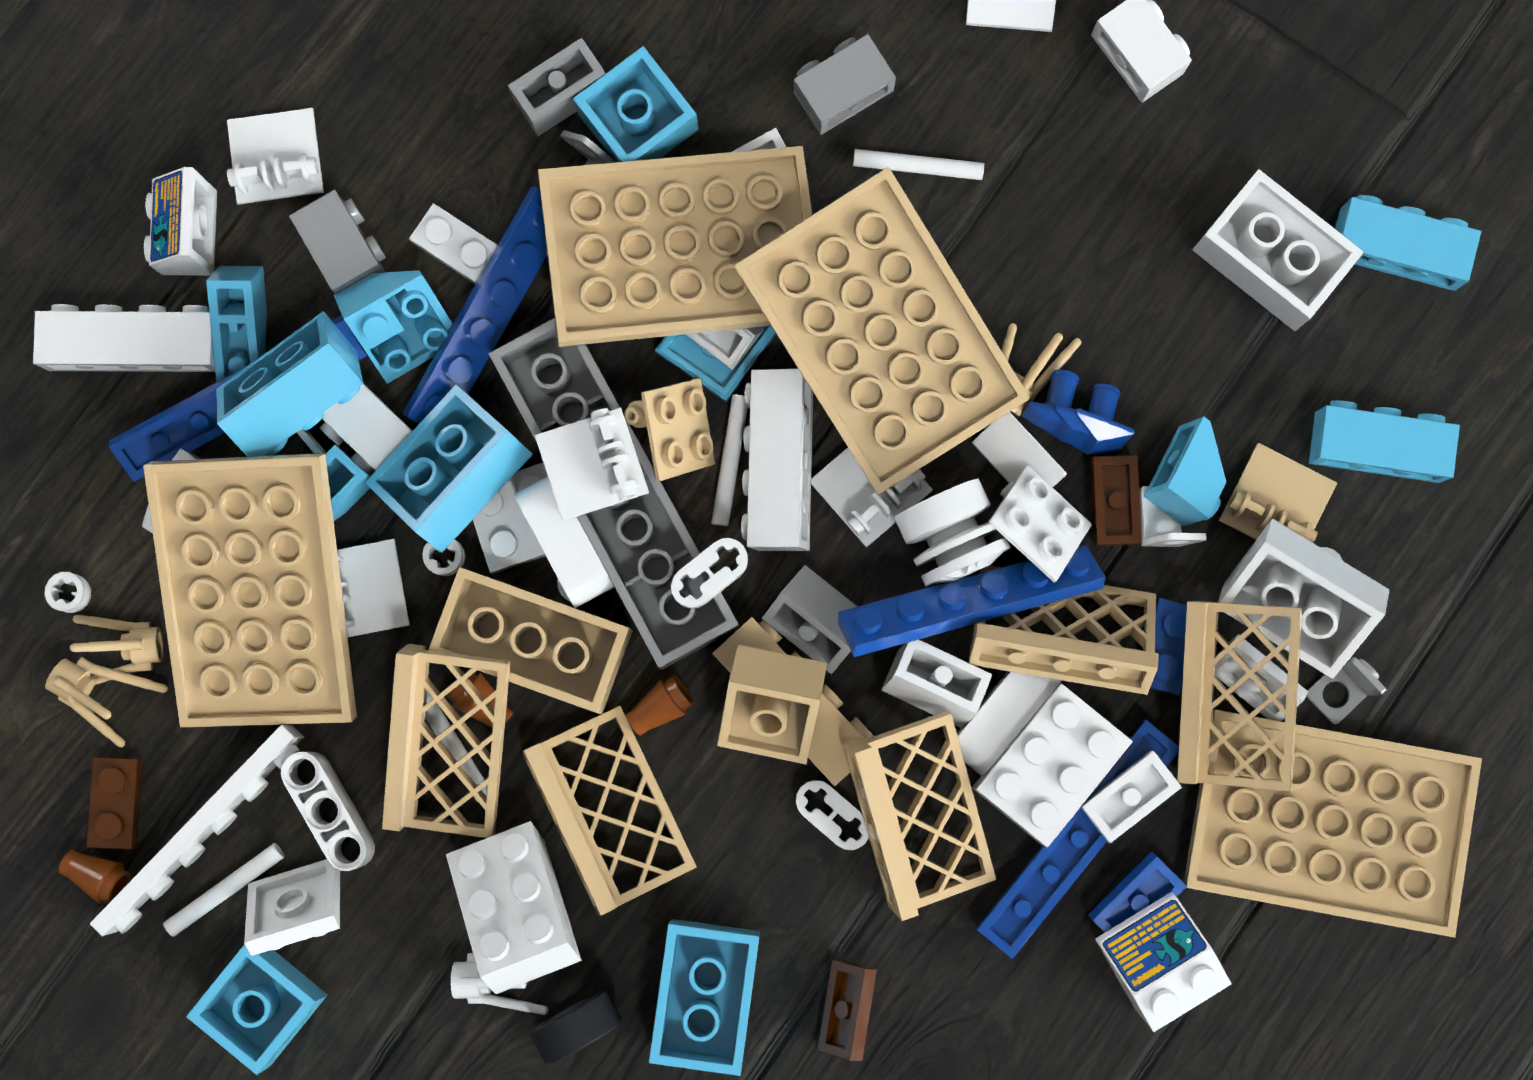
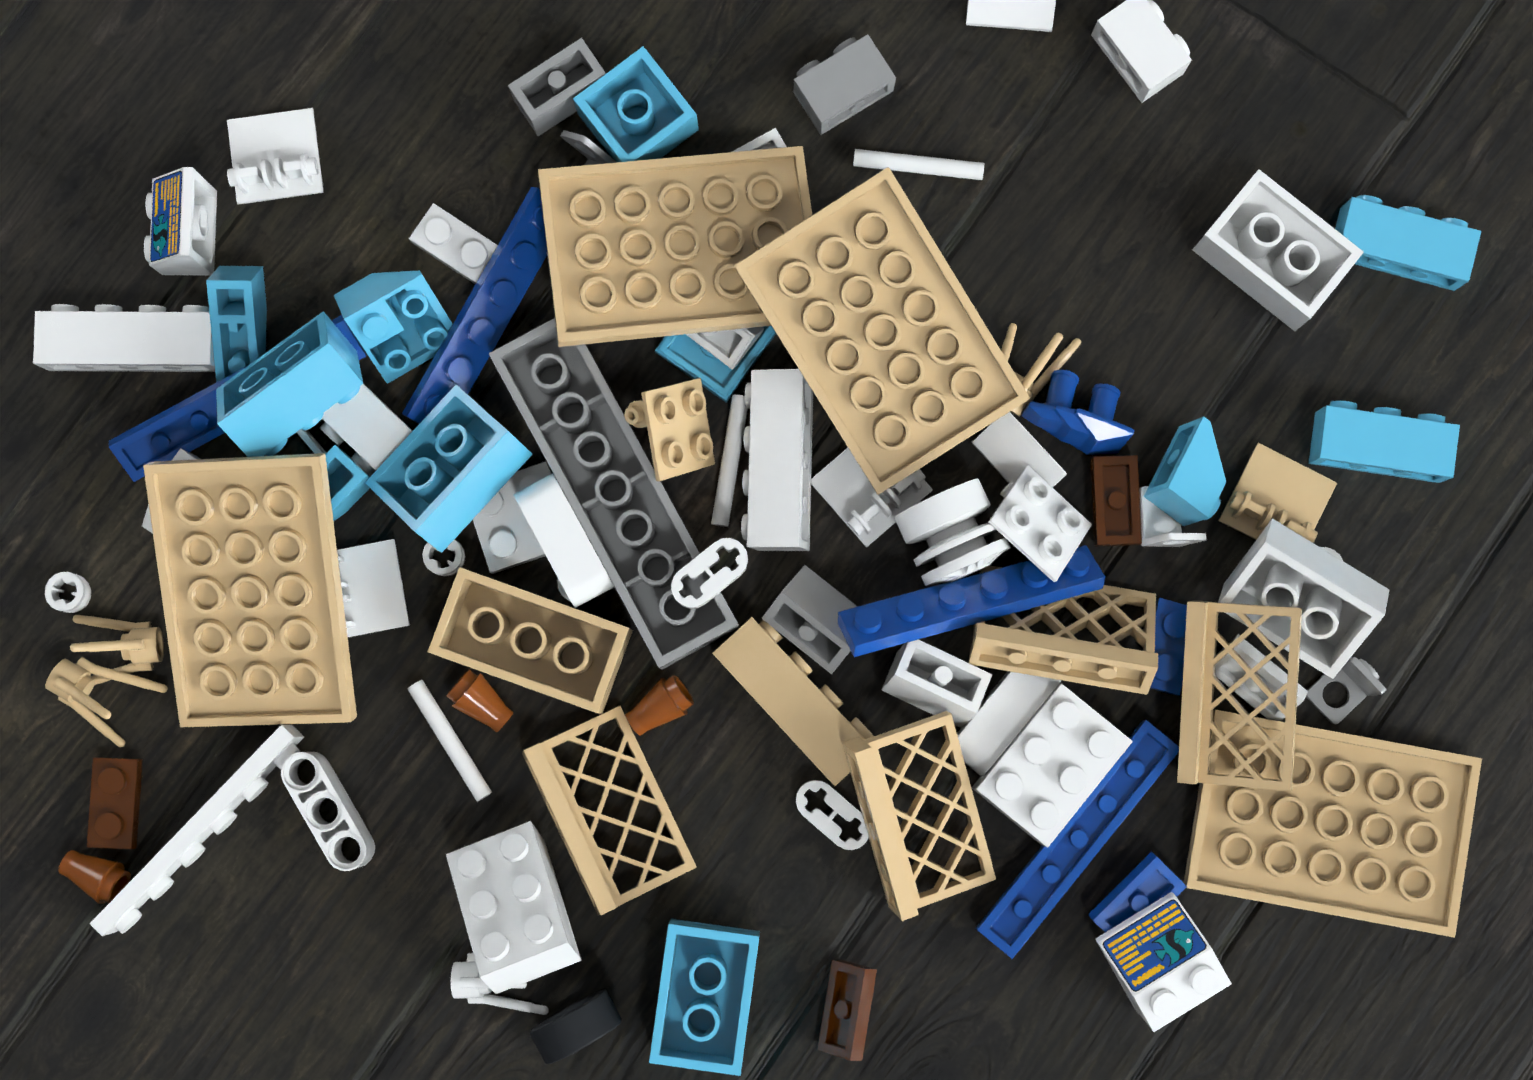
(223, 889): white bar -> none
(256, 1007): medium azure brick -> none
(292, 907): white plate -> none
(337, 242): light grey brick -> none
(407, 748): tan fence -> none
(592, 463): white hinge -> none
(772, 704): tan slope -> none
(1130, 796): white plate -> none

